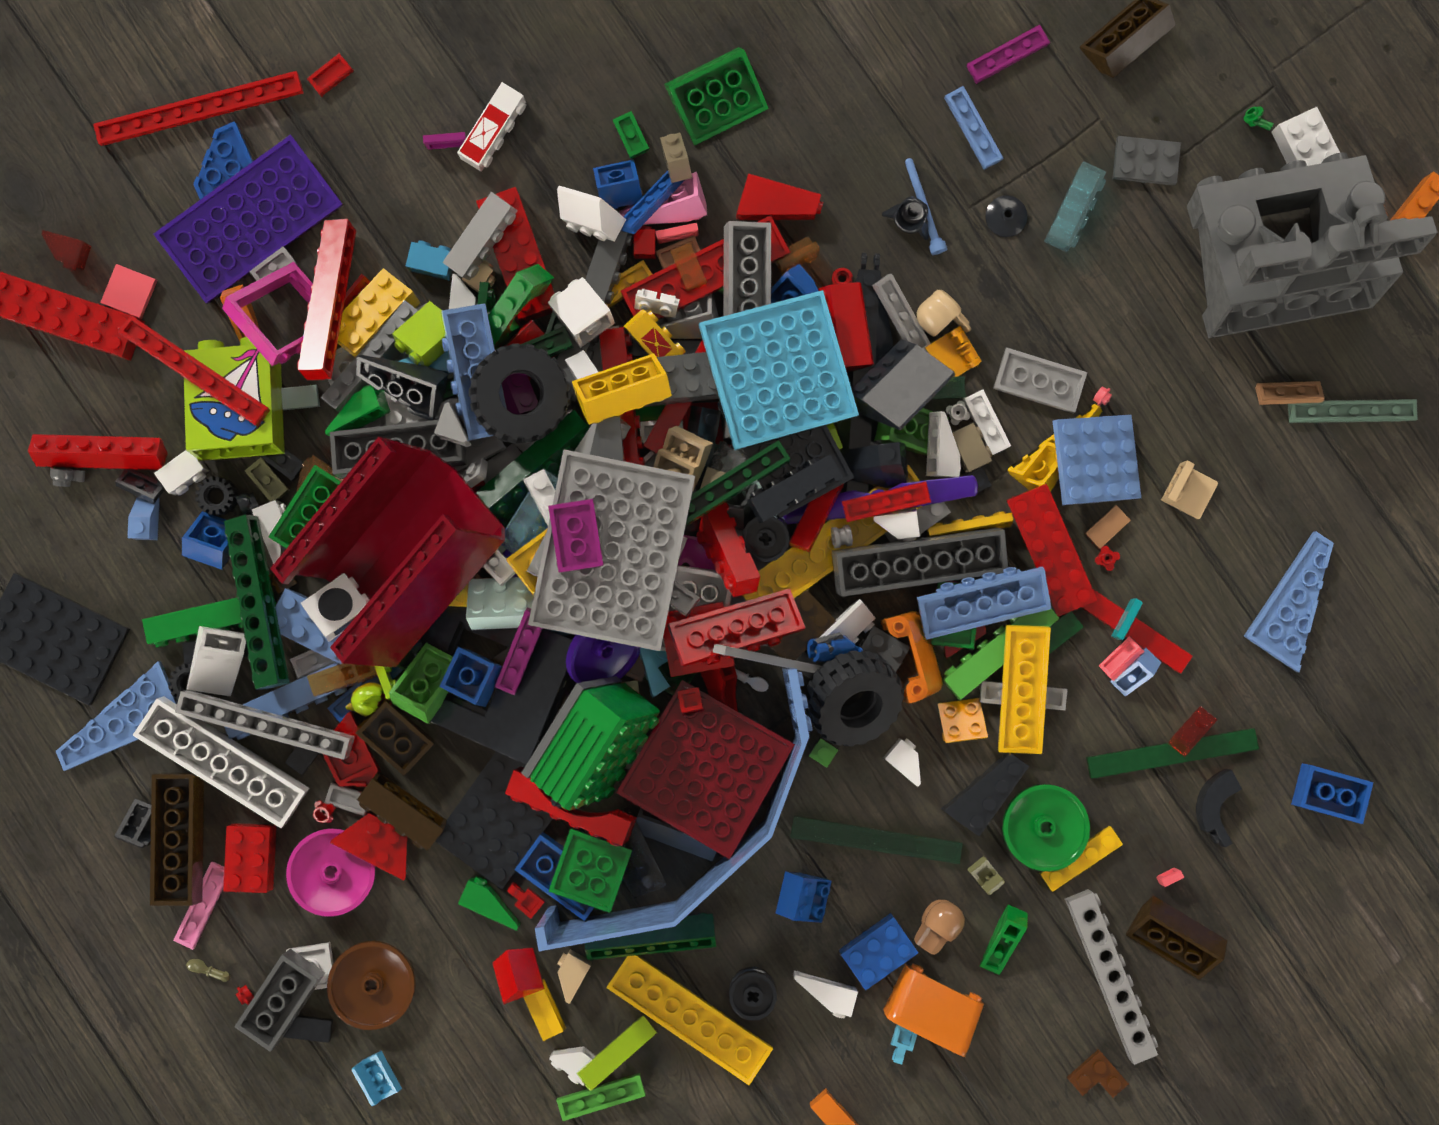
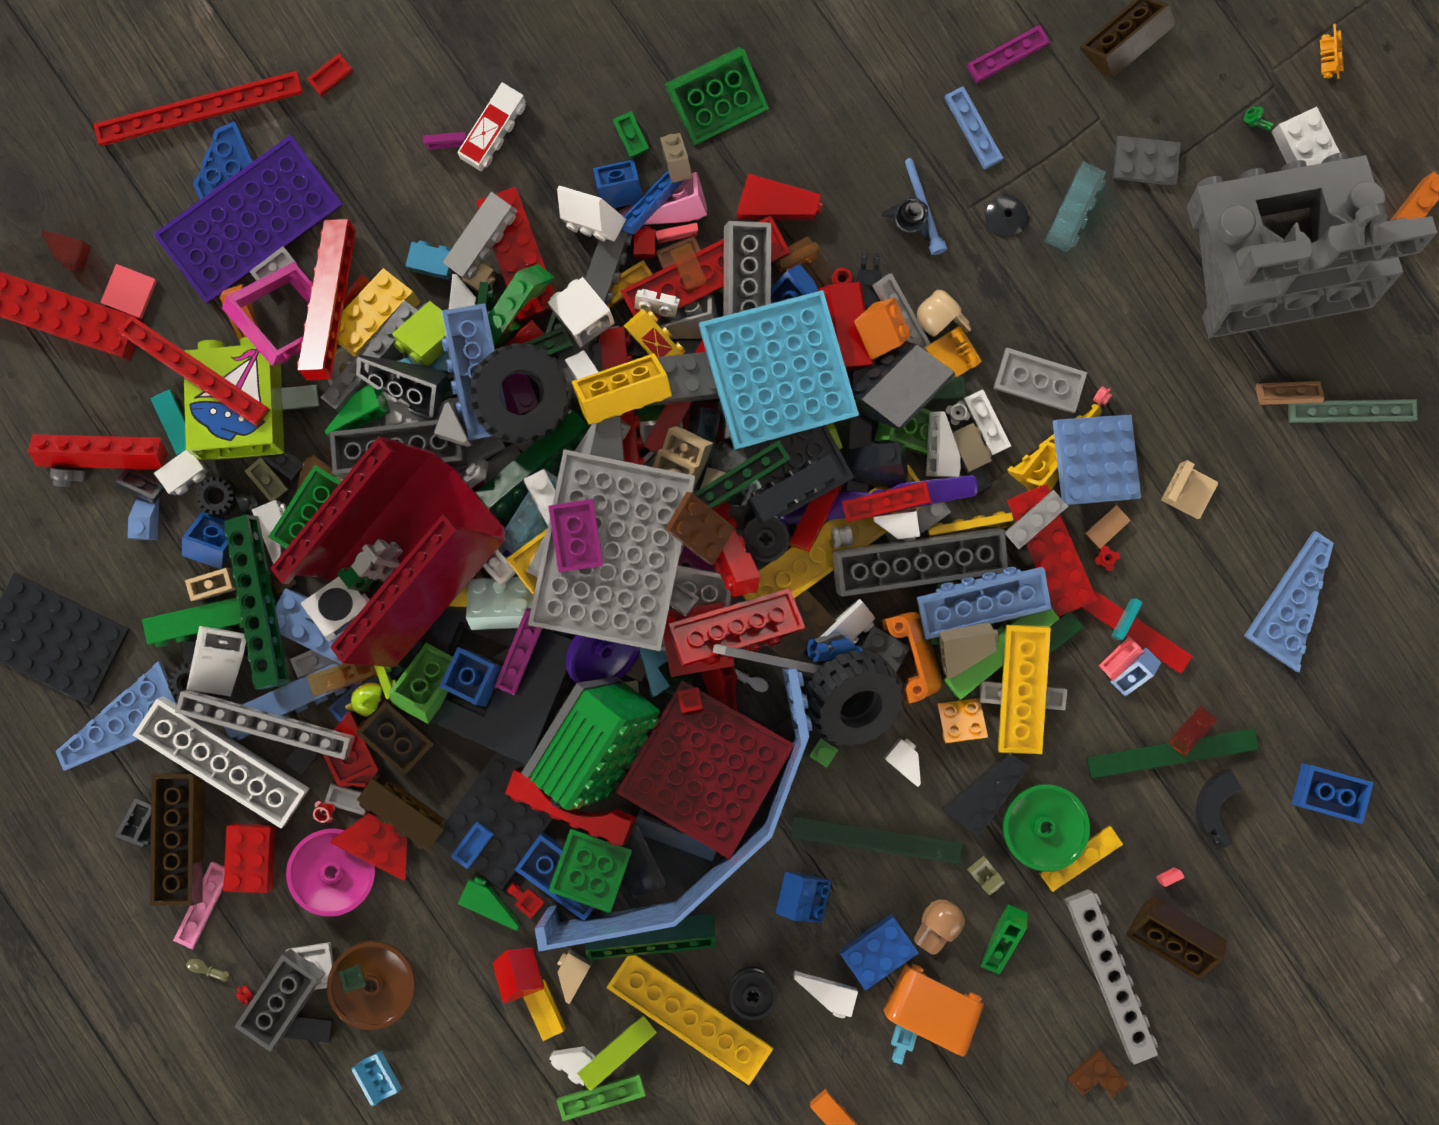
(171, 419): none -> teal tile
(211, 584): none -> tan brick
(352, 978): none -> clear green plate
(371, 566): none -> light grey hips
(472, 845): none -> blue tile
(699, 528): none -> reddish brown plate
(882, 327): none -> orange slope
(966, 647): none -> dark tan slope
(1036, 519): none -> light grey plate
(1330, 47): none -> light orange hinge

